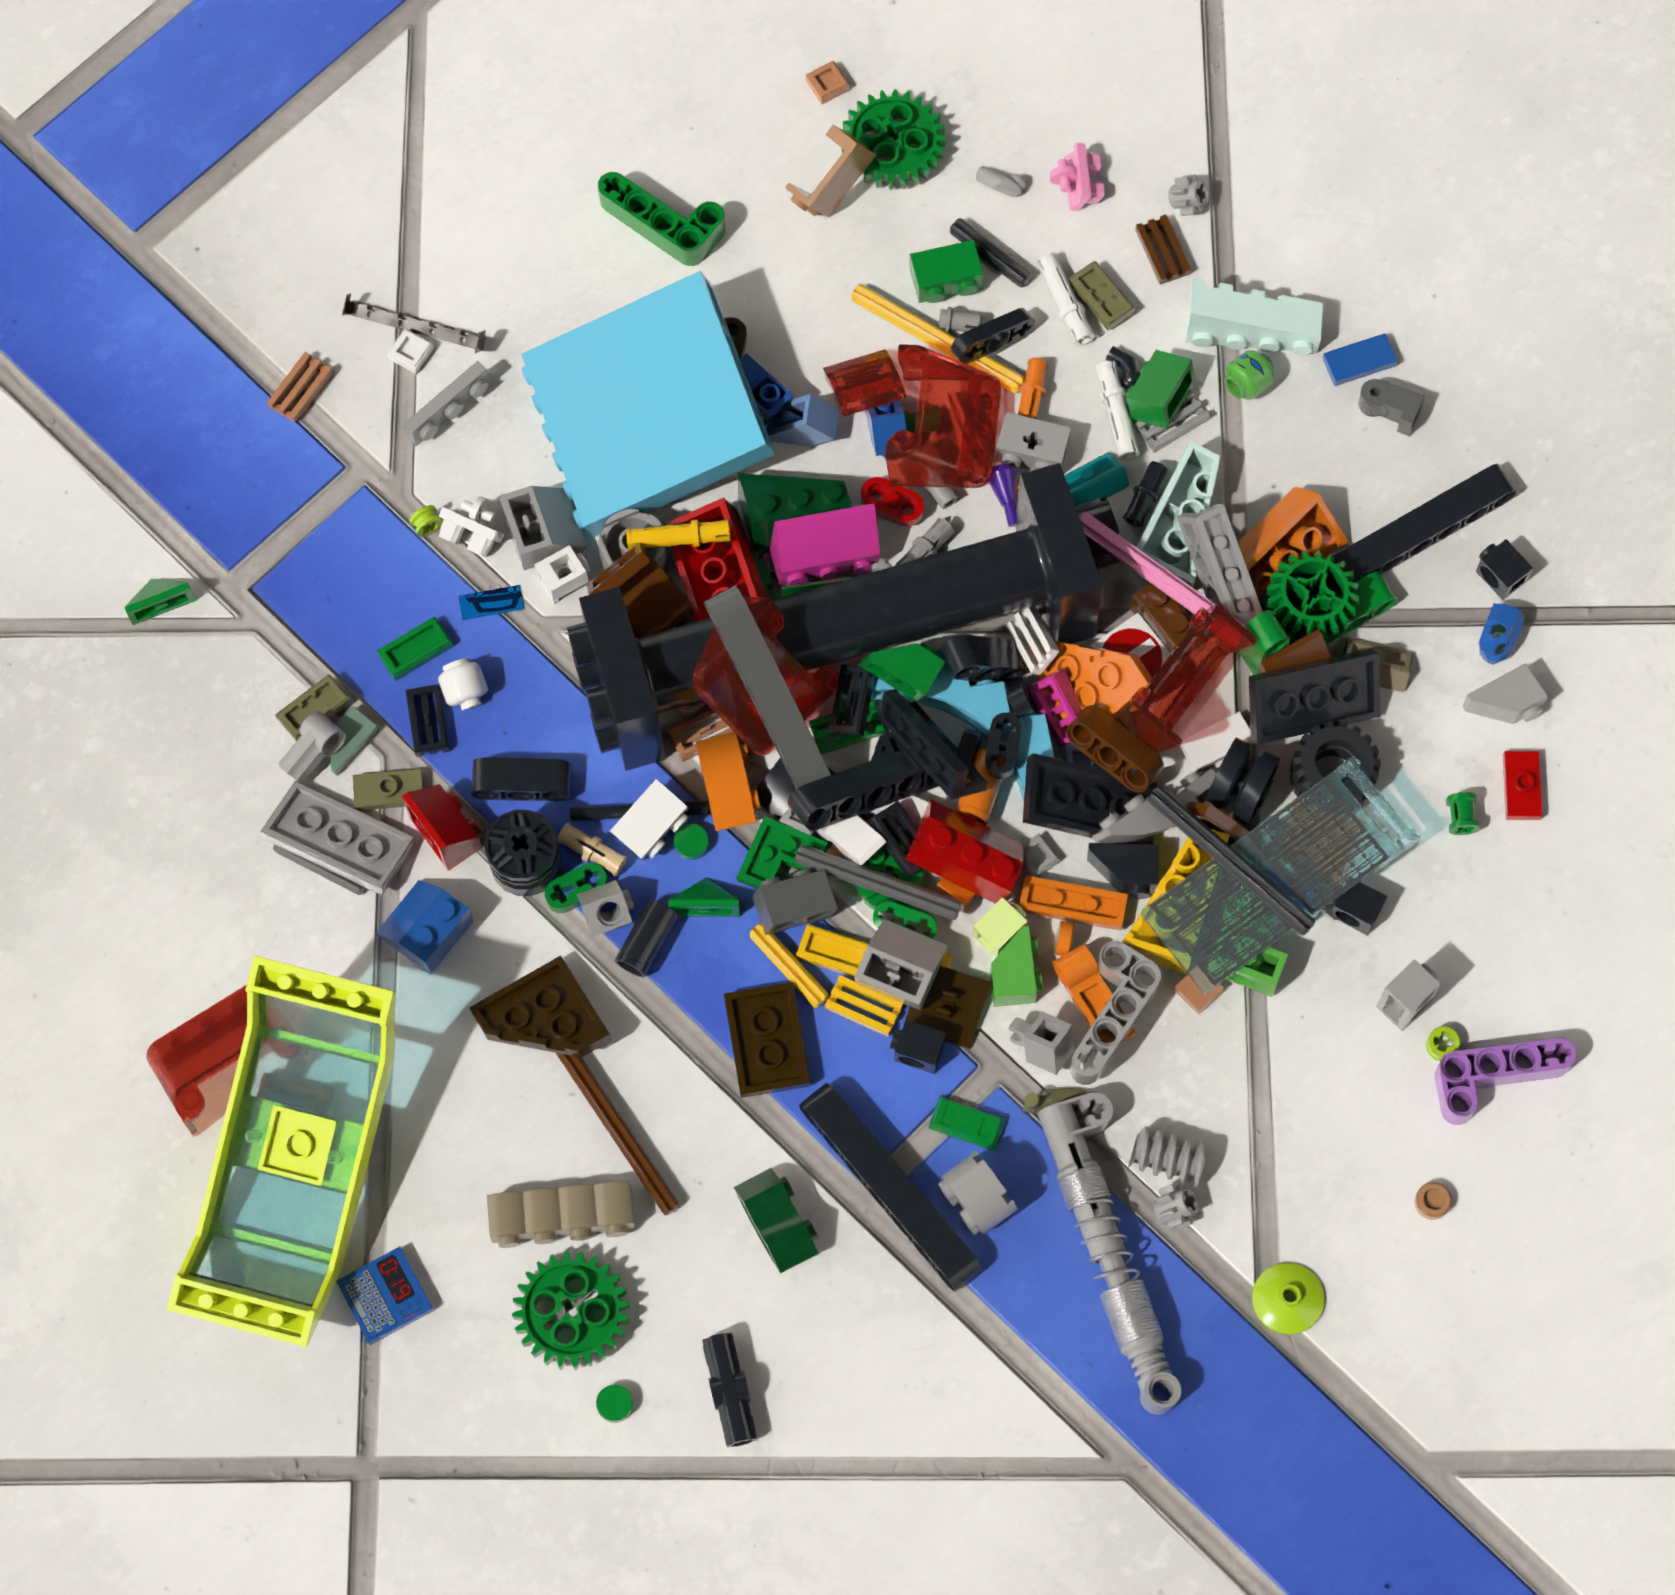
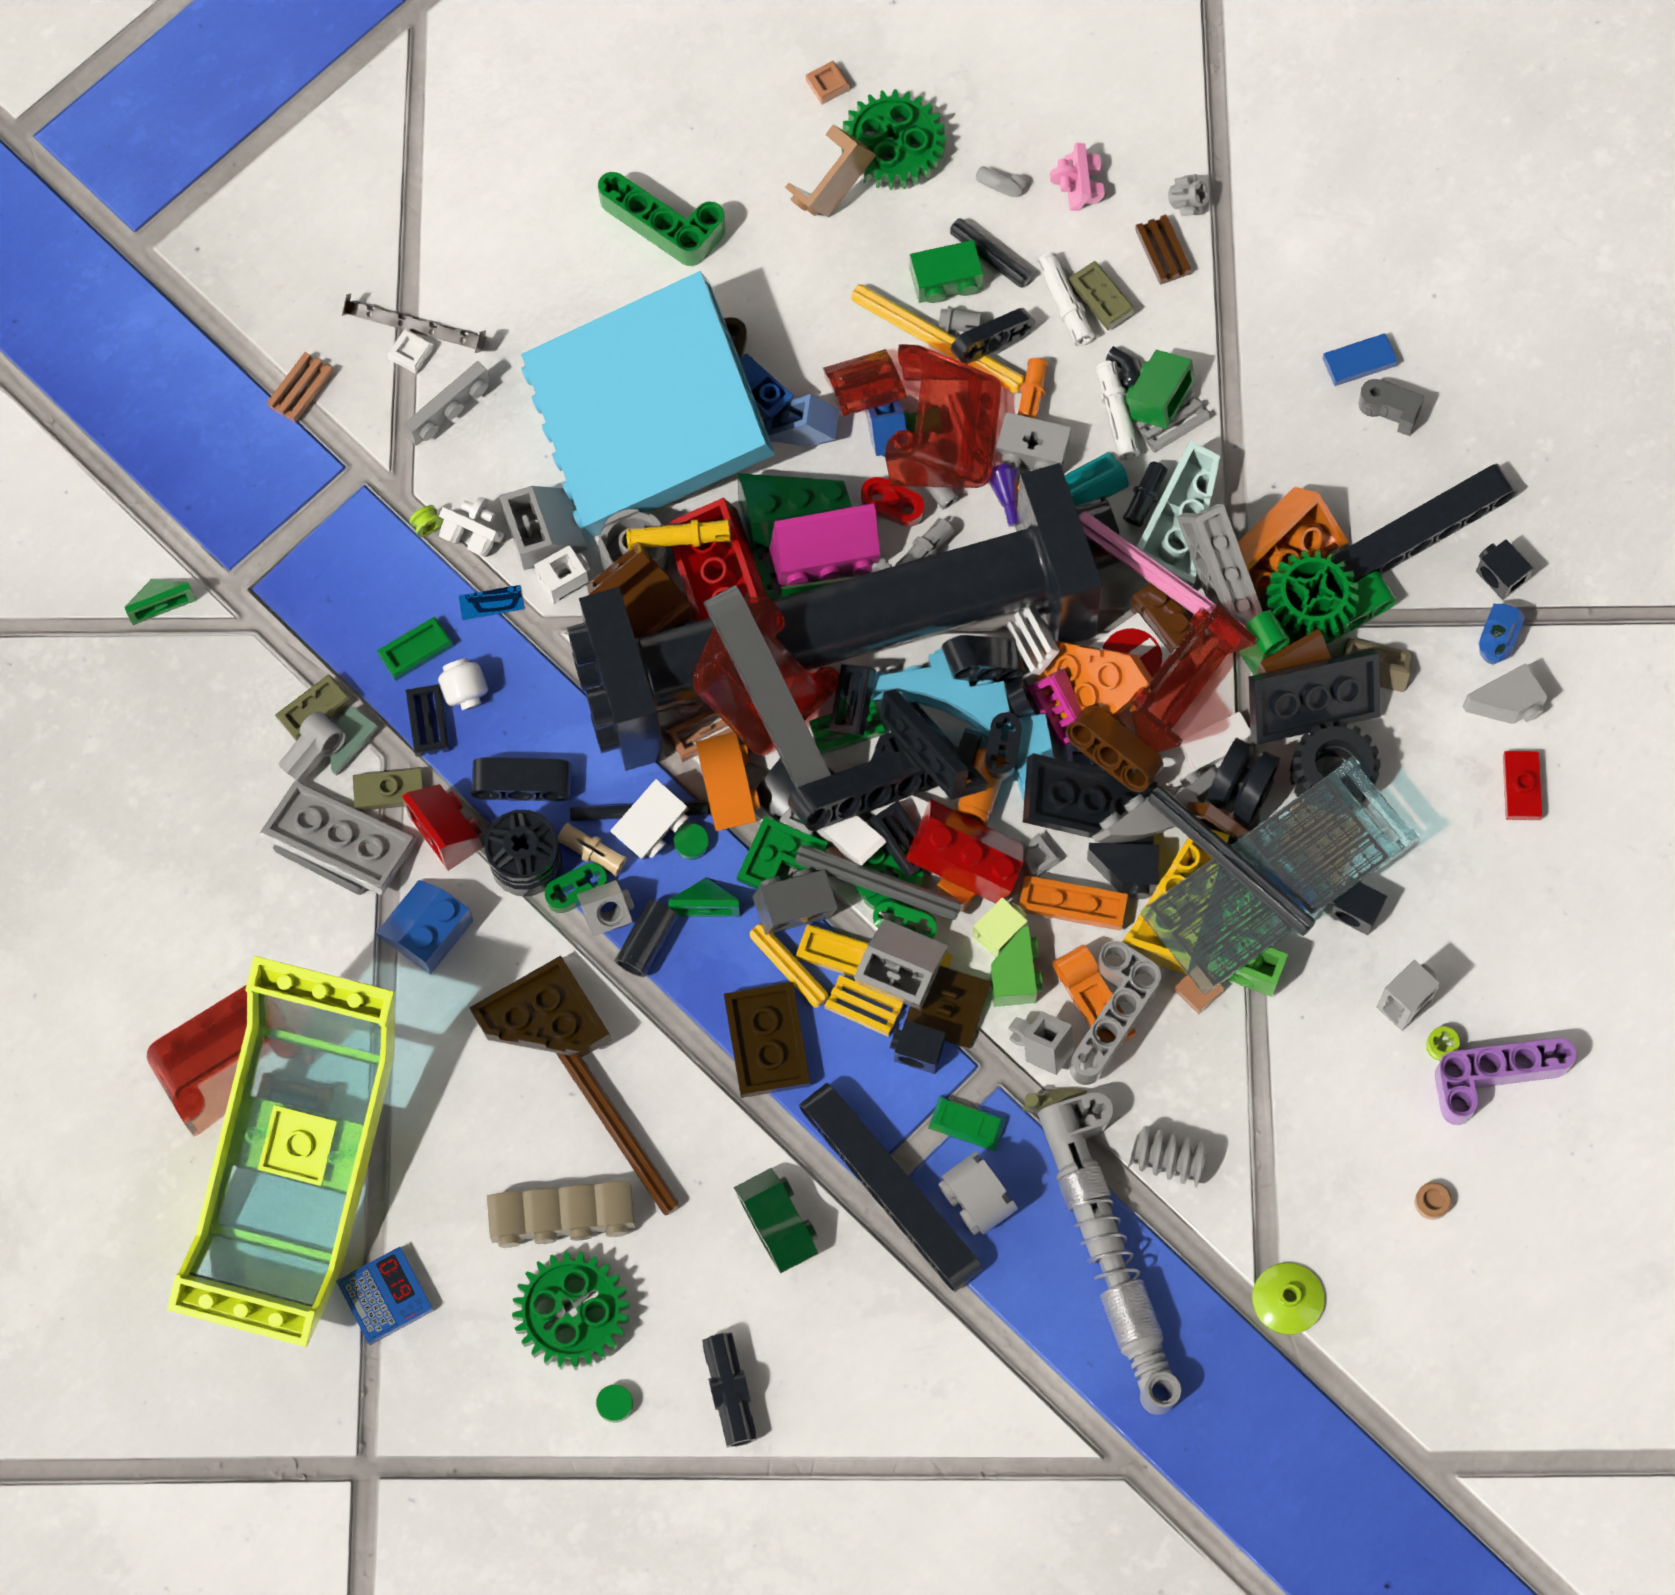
(906, 668): green slope -> none
(1063, 938): orange tile -> none
(1175, 1206): light grey gear -> none
(1249, 375): bright green head -> none
(1252, 320): light aqua wedge -> none
(1462, 813): green bush -> none

